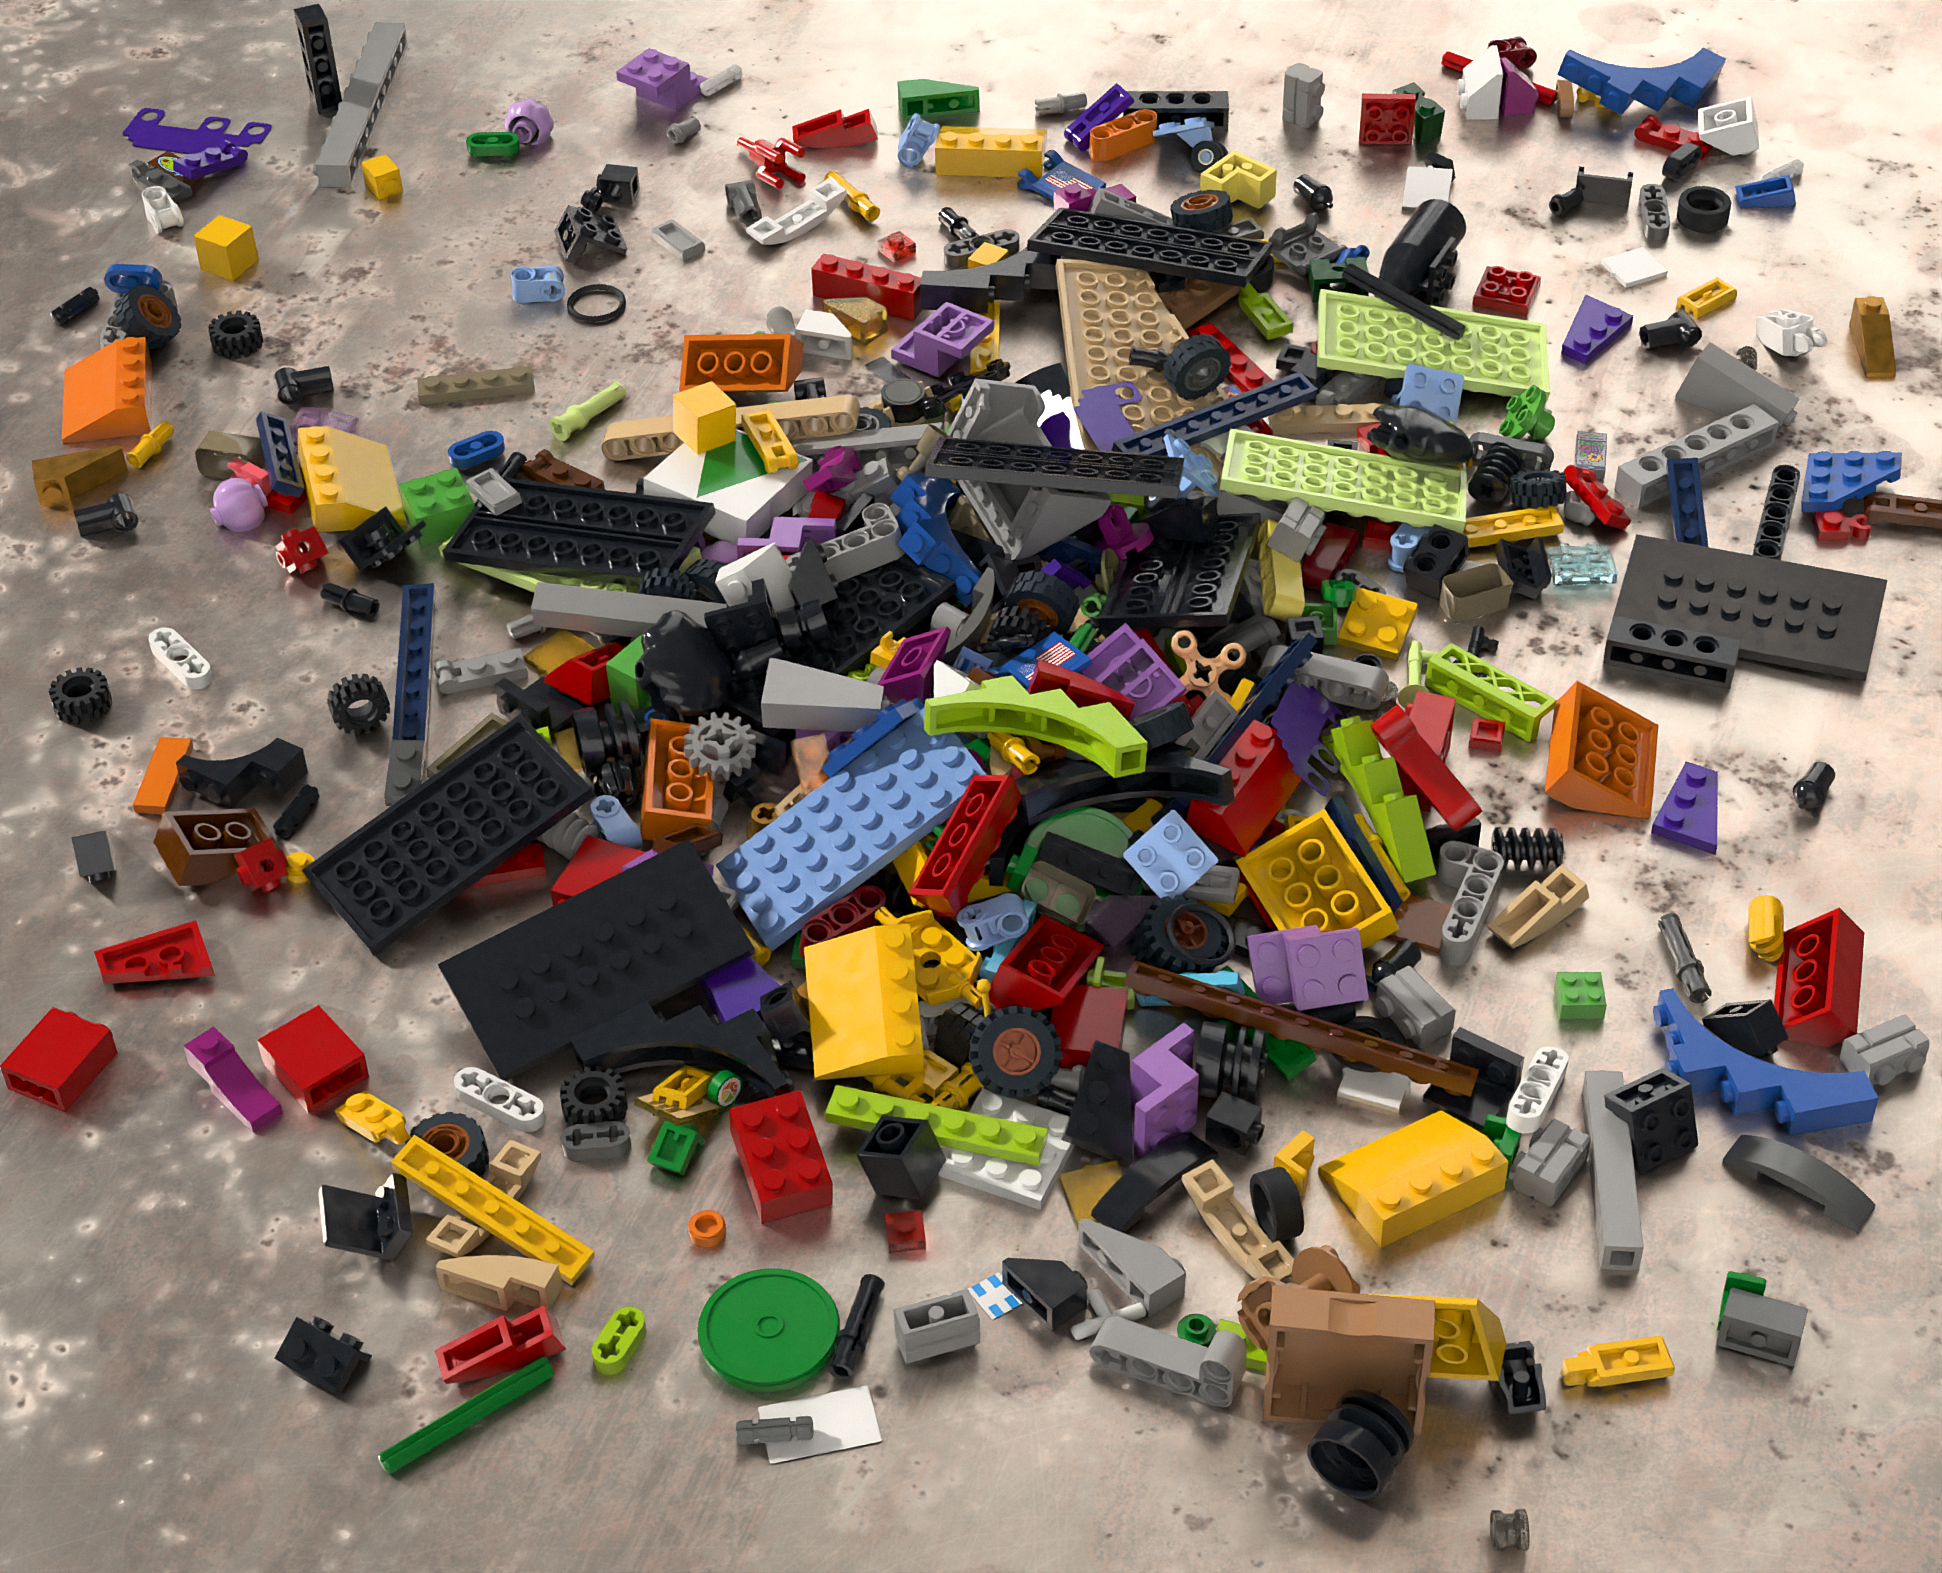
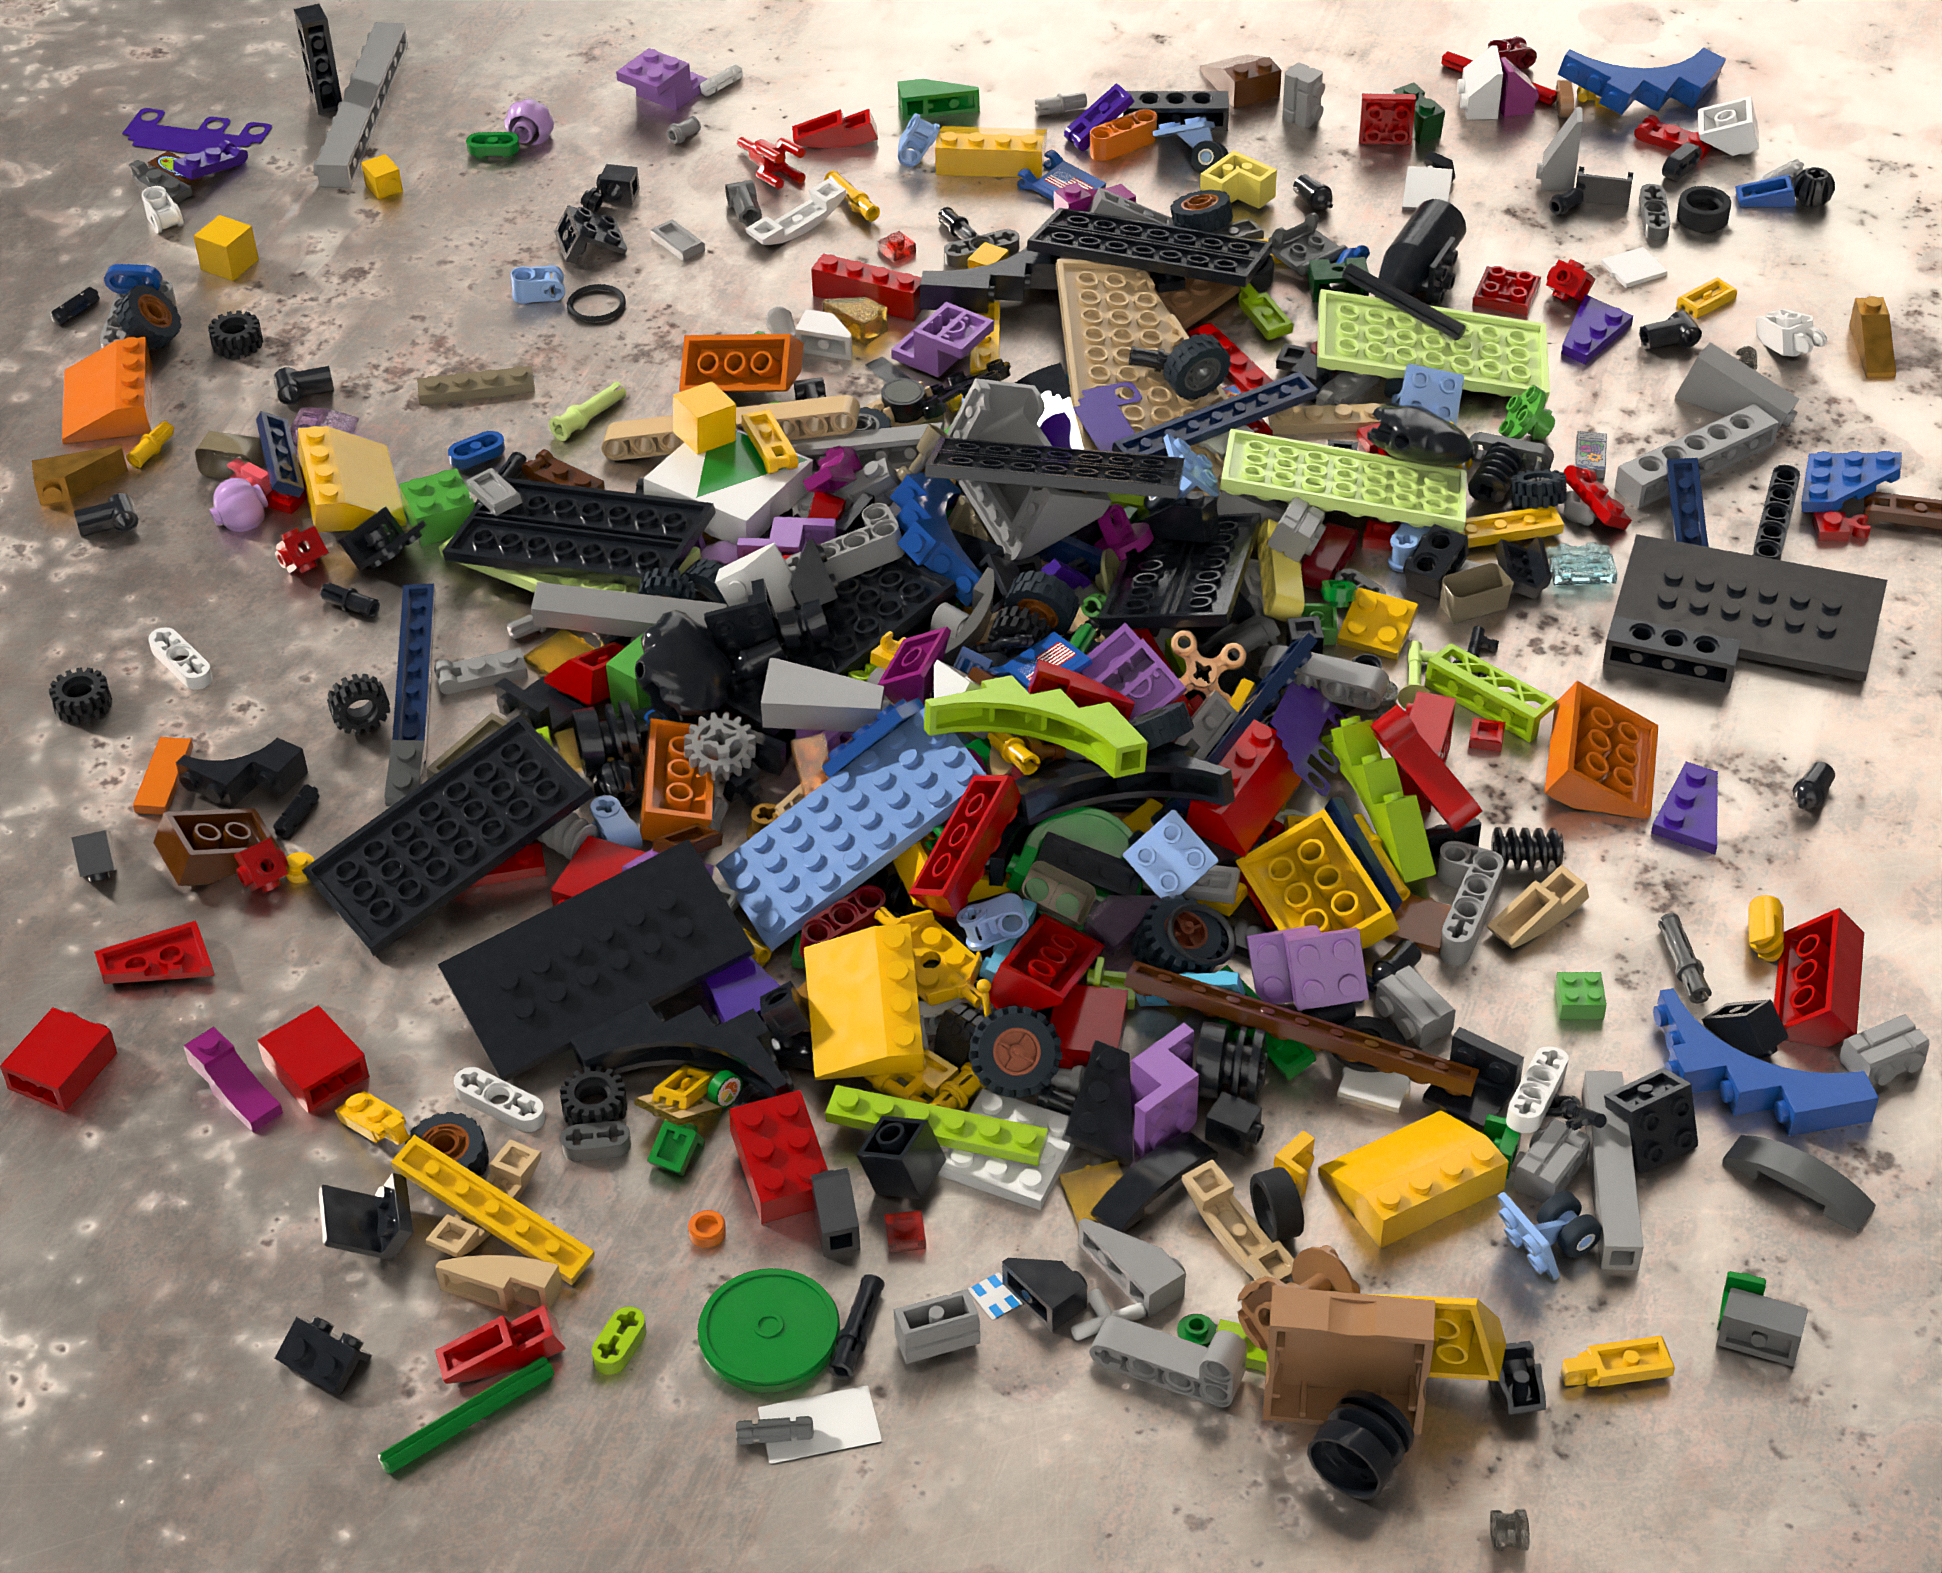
(835, 1212): none -> black slope
(1246, 78): none -> reddish brown slope
(1558, 1223): none -> plate
(1561, 156): none -> light grey slope
(1569, 281): none -> red brick
(1577, 1116): none -> black piece
(1814, 186): none -> black piece

